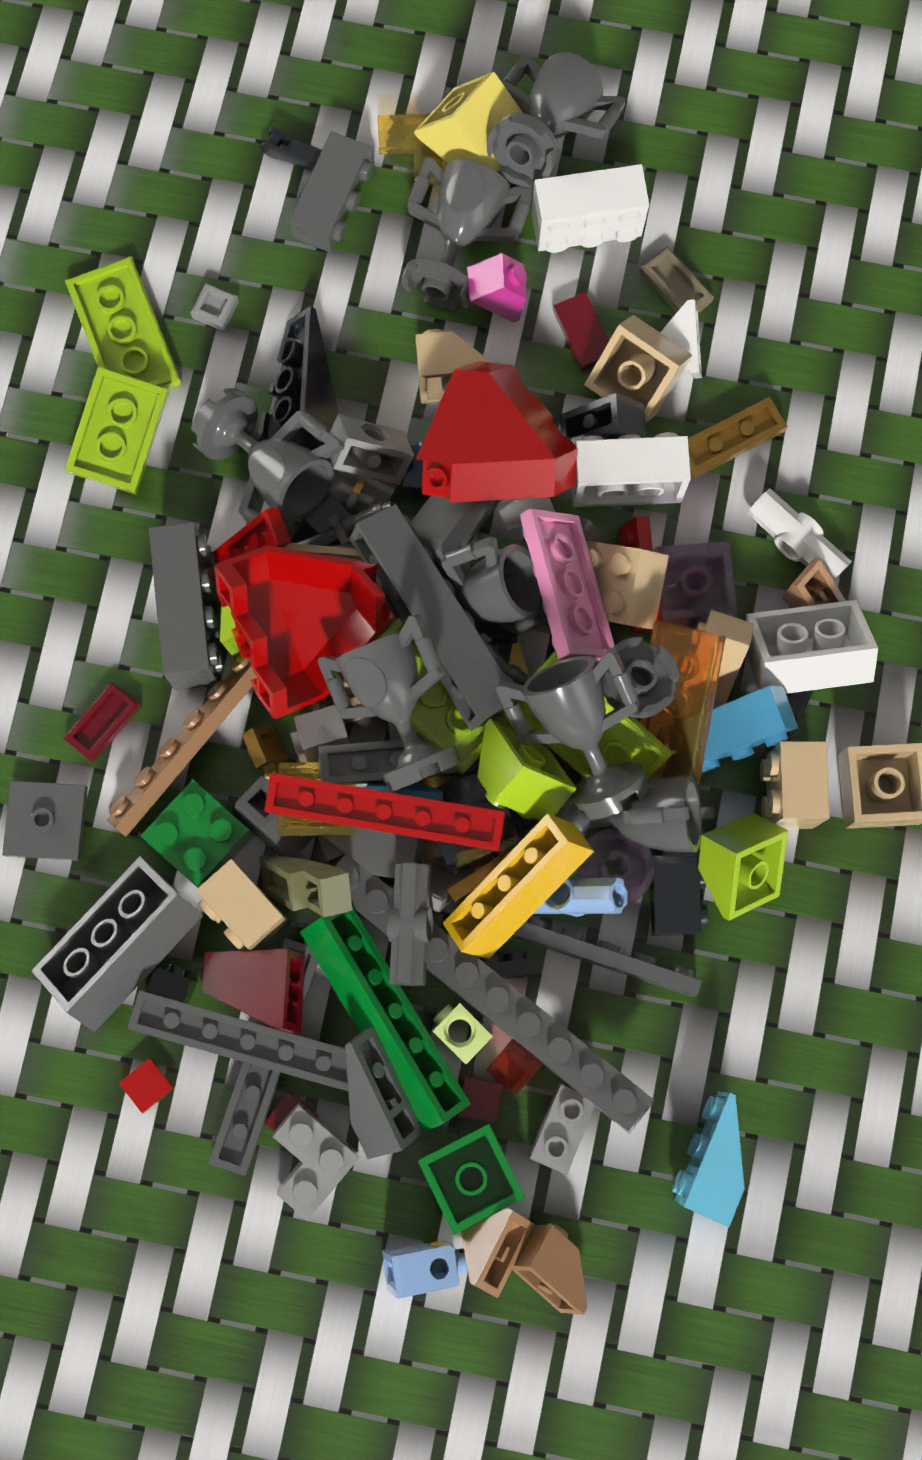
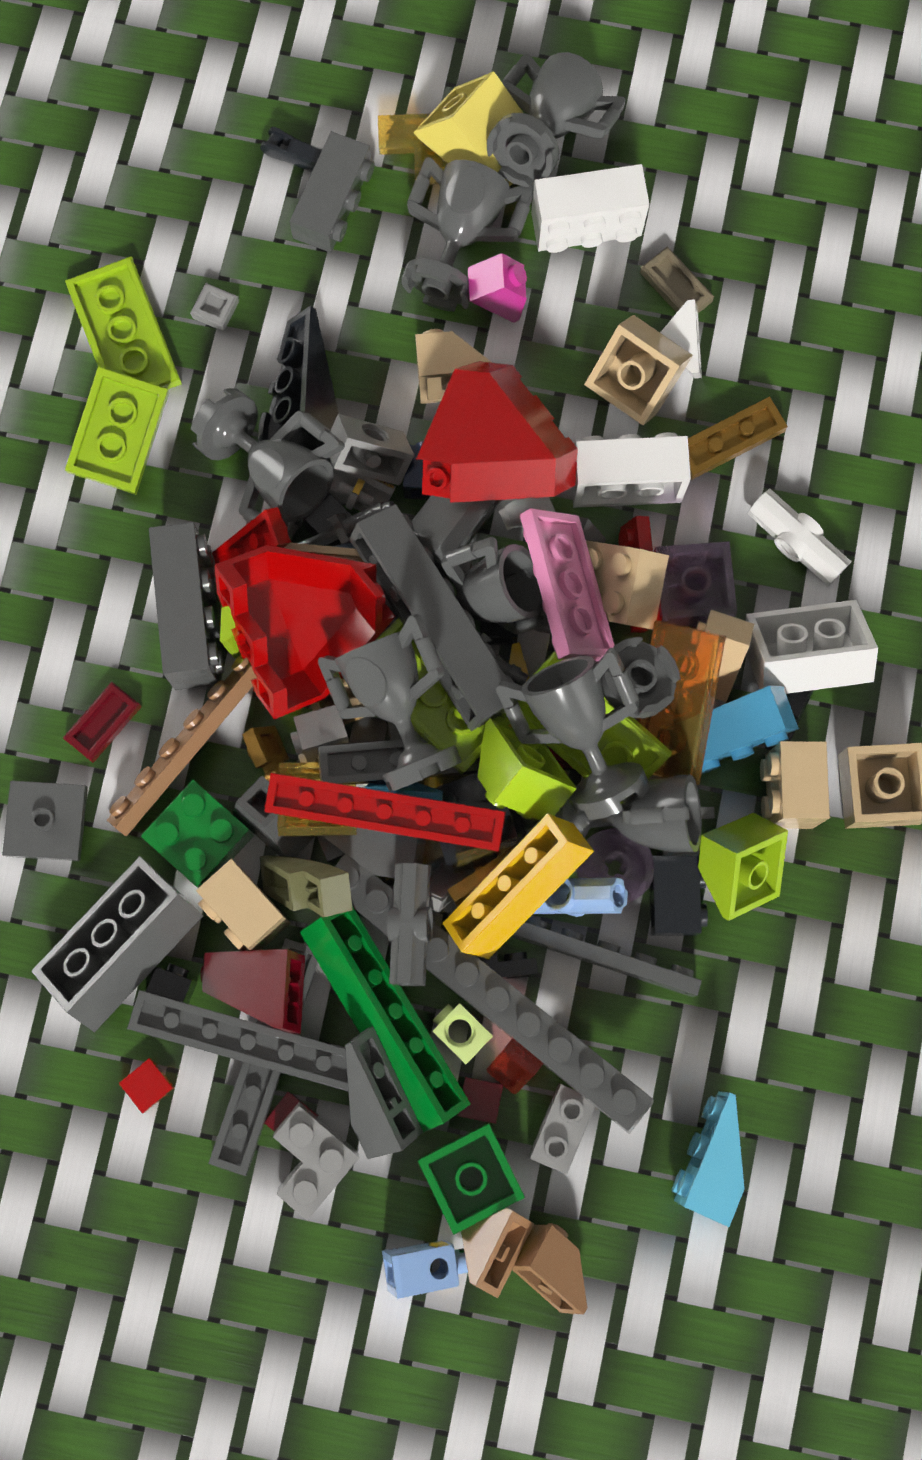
(581, 330): dark red tile -> none
(606, 418): black brick -> none
(813, 587): medium nougat slope -> none

